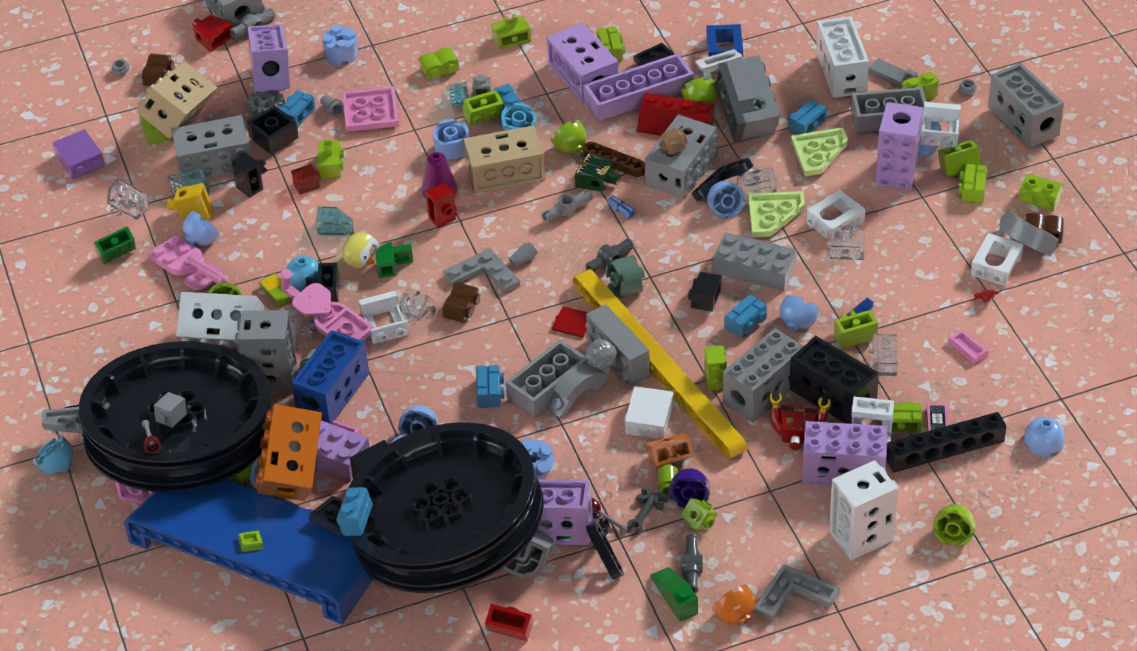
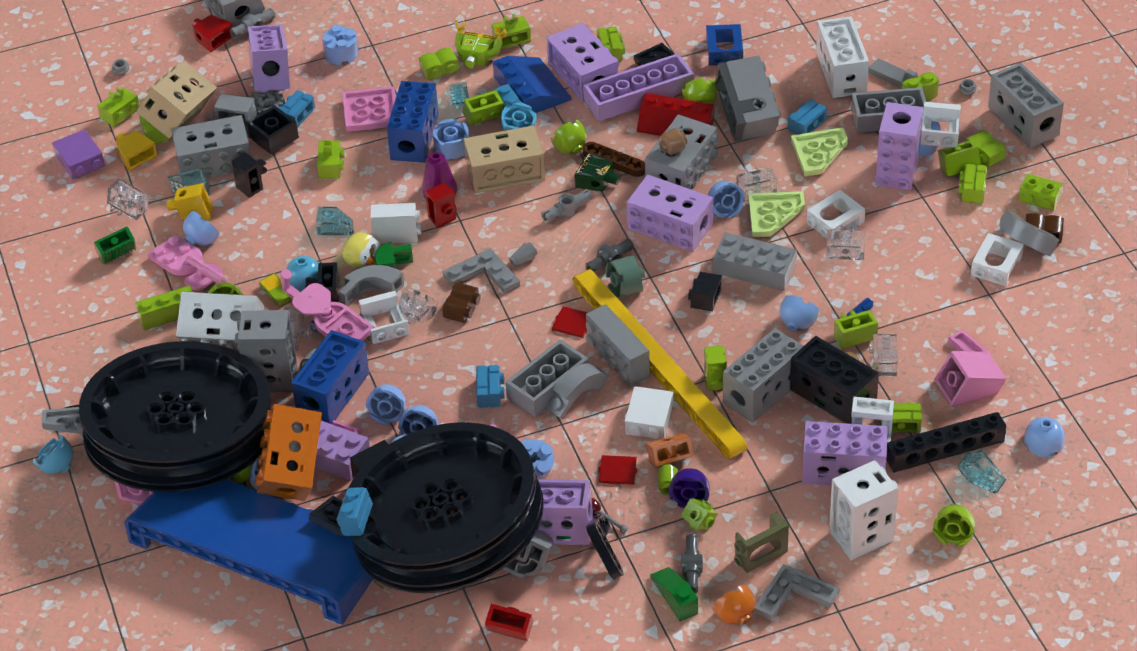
(118, 106): none -> lime brick
(134, 149): none -> yellow torso
(150, 440): dark red hinge -> none
(156, 67): reddish brown brick -> none
(160, 308): none -> lime brick
(170, 409): light grey brick -> none
(233, 105): none -> light grey brick
(250, 541): lime tile -> none
(305, 179): clear red brick -> none
(332, 105): light grey cone -> none
(370, 278): none -> light grey arch
(386, 404): none -> light blue cylinder
(395, 223): none -> white brick
(412, 121): none -> blue piece
(476, 47): none -> lime torso
(481, 84): light grey brick -> none
(530, 81): none -> blue slope
(600, 354): light grey piece -> none
(618, 469): none -> red piece
(622, 207): blue piece -> none
(648, 500): dark grey bar -> none
(670, 212): none -> lavender piece
(704, 68): white panel -> none
(725, 172): black beam -> none
(745, 316): dark azure brick -> none
(776, 535): none -> olive panel
(791, 420): red torso -> none
(937, 416): tile -> none
(969, 377): none -> bright pink slope
(981, 471): none -> clear light blue slope
(985, 295): red plant -> none
(990, 149): none -> lime brick

